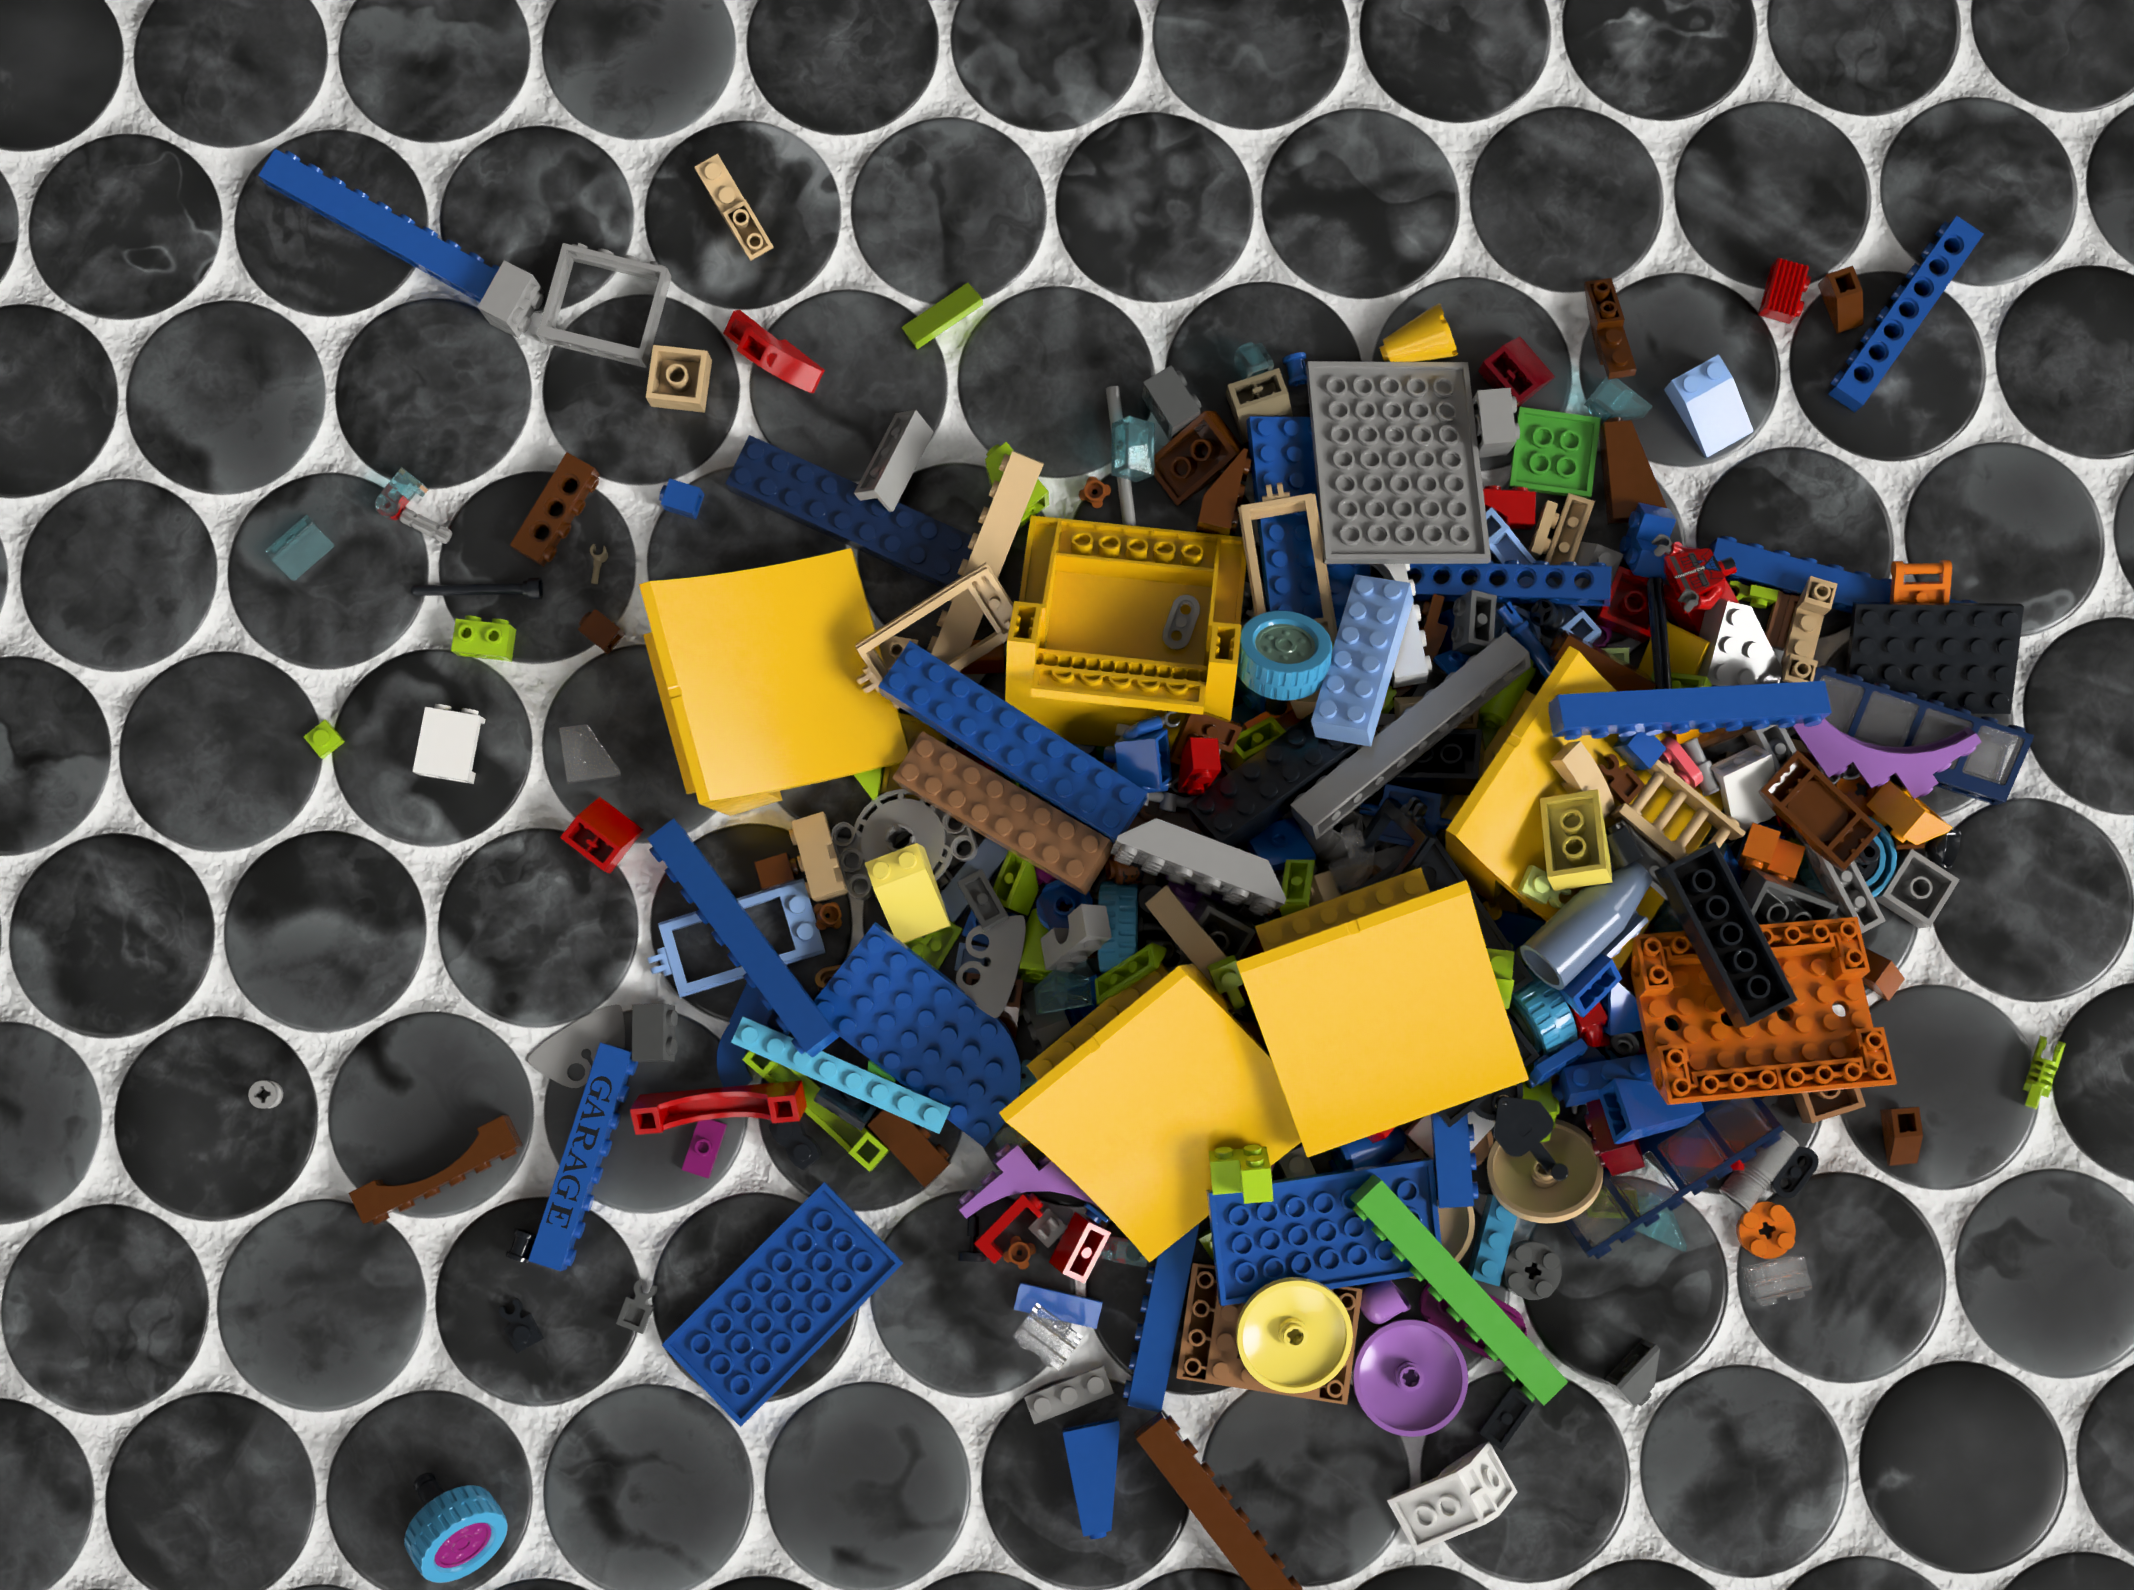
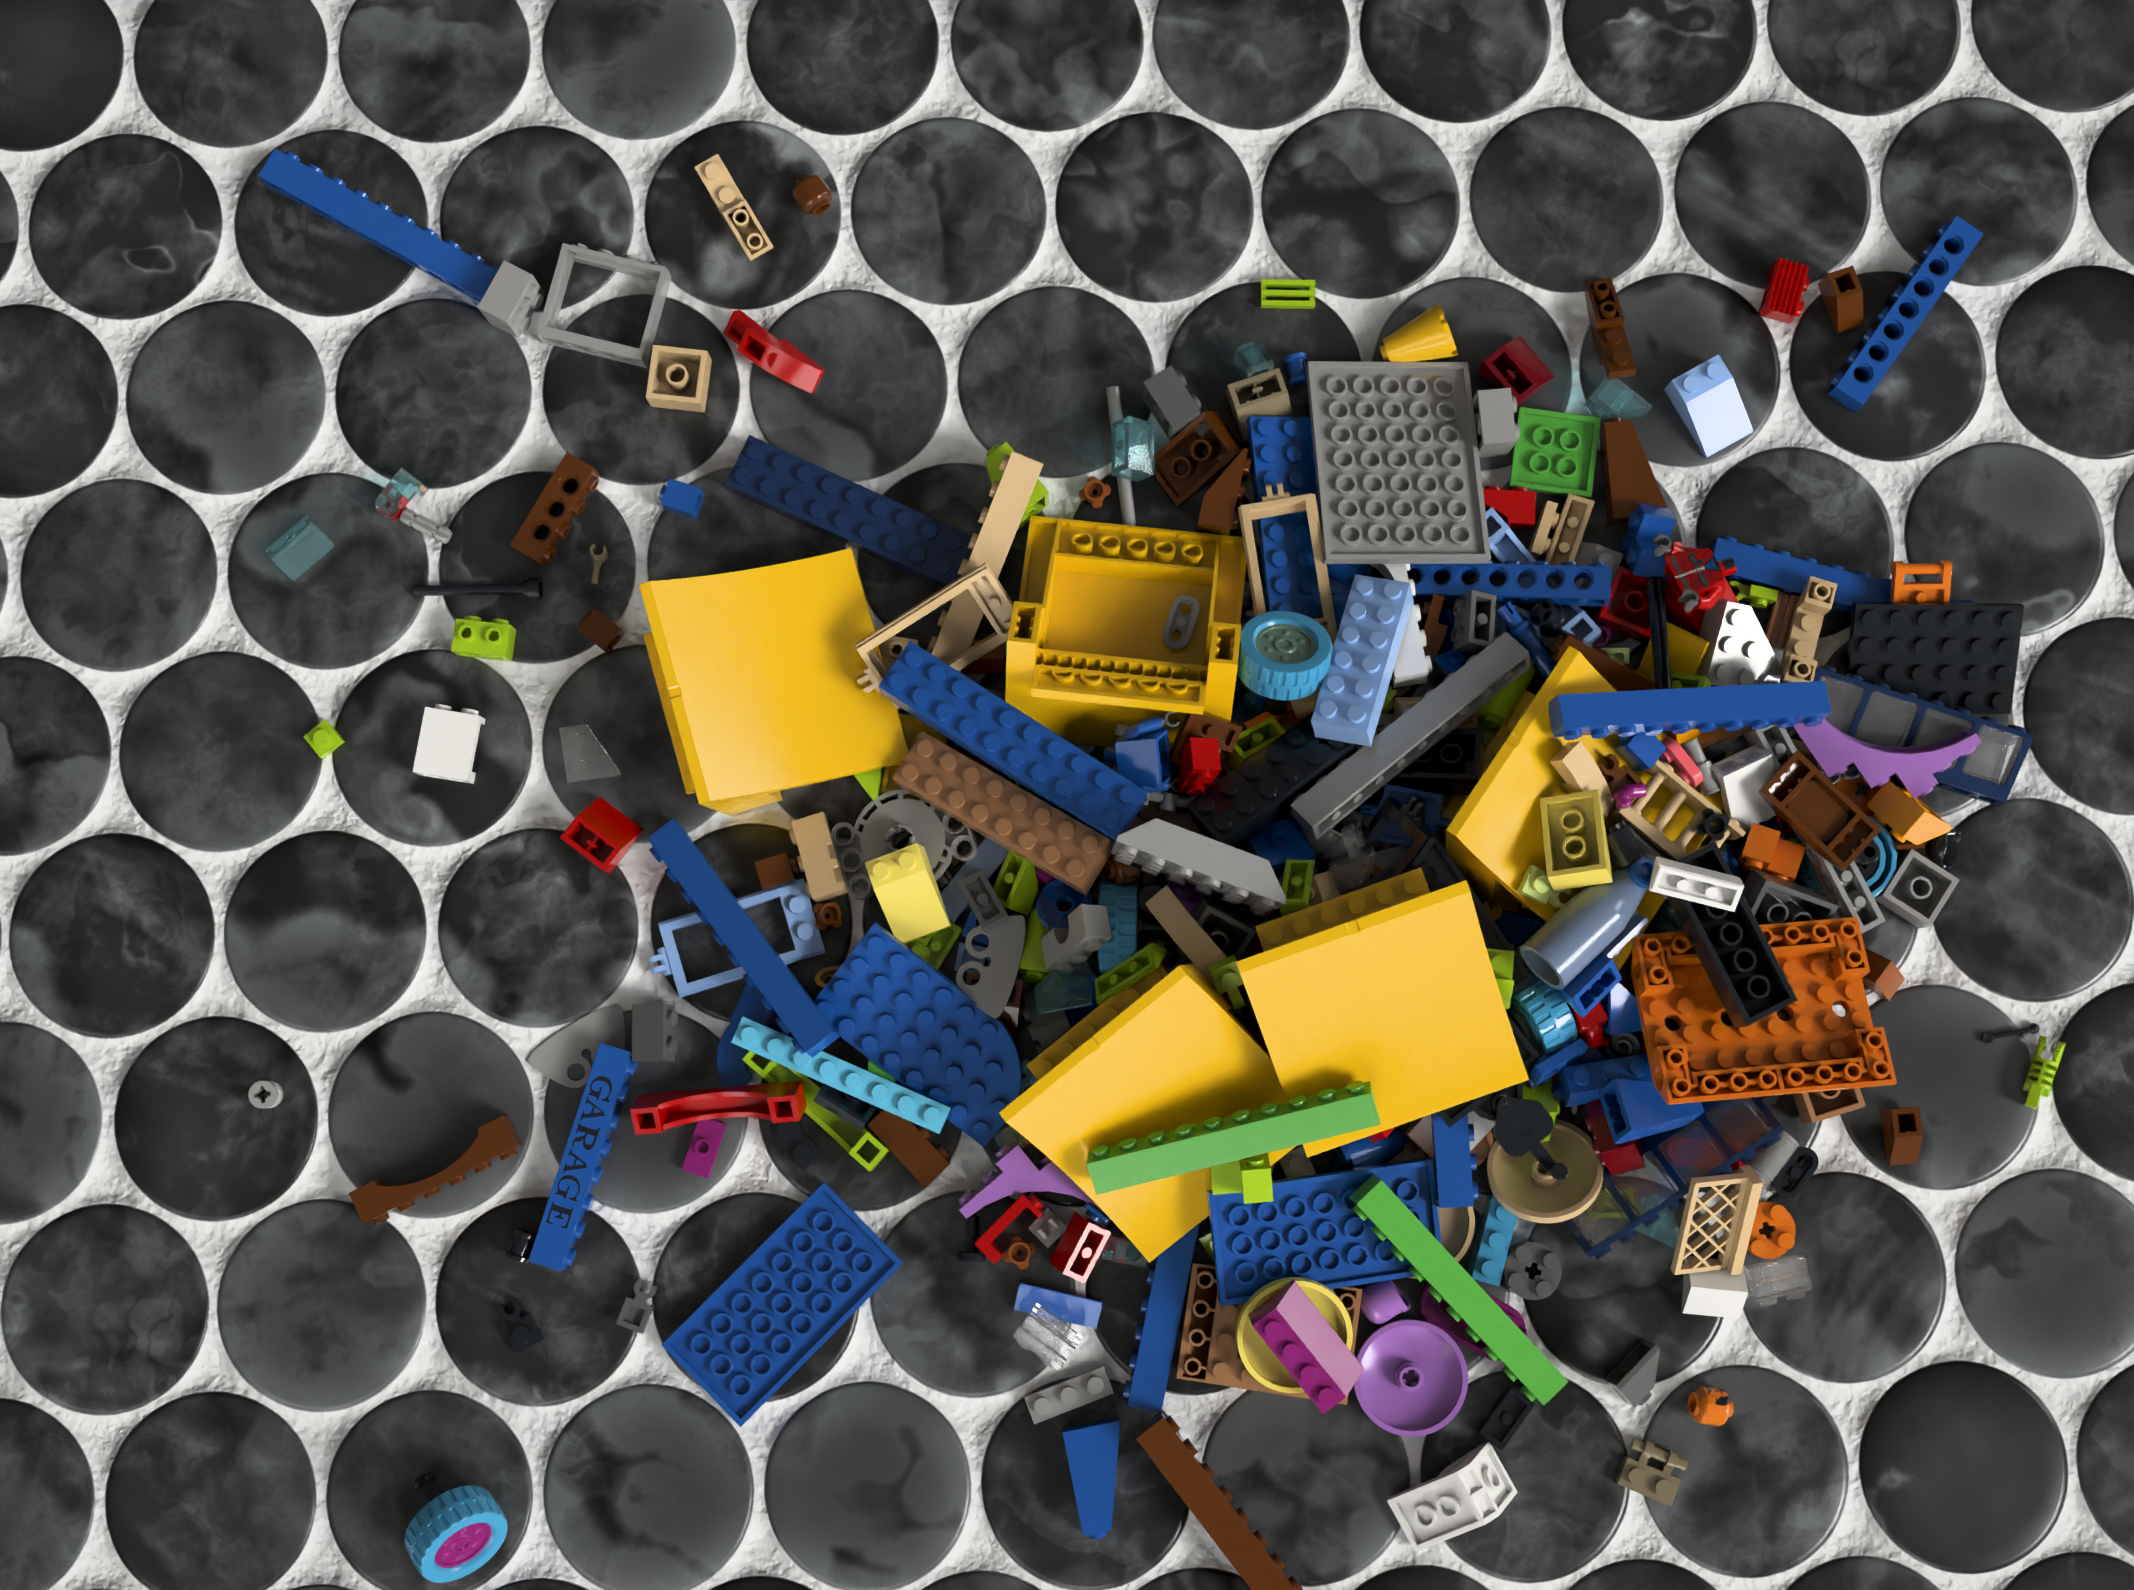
(812, 194): none -> reddish brown head
(895, 459): light grey panel -> none
(942, 315): lime slope -> none
(1233, 1137): none -> bright green brick
(1287, 283): none -> lime tile
(1307, 1346): none -> magenta slope
(1627, 792): none -> magenta arm
(1641, 872): none -> blue tile
(1648, 1480): none -> dark tan plate
(1696, 884): none -> white slope
(1710, 1406): none -> orange head
(1714, 1293): none -> white slope
(1721, 820): none -> black plate
(1737, 1222): none -> tan fence
(1987, 1037): none -> black hinge

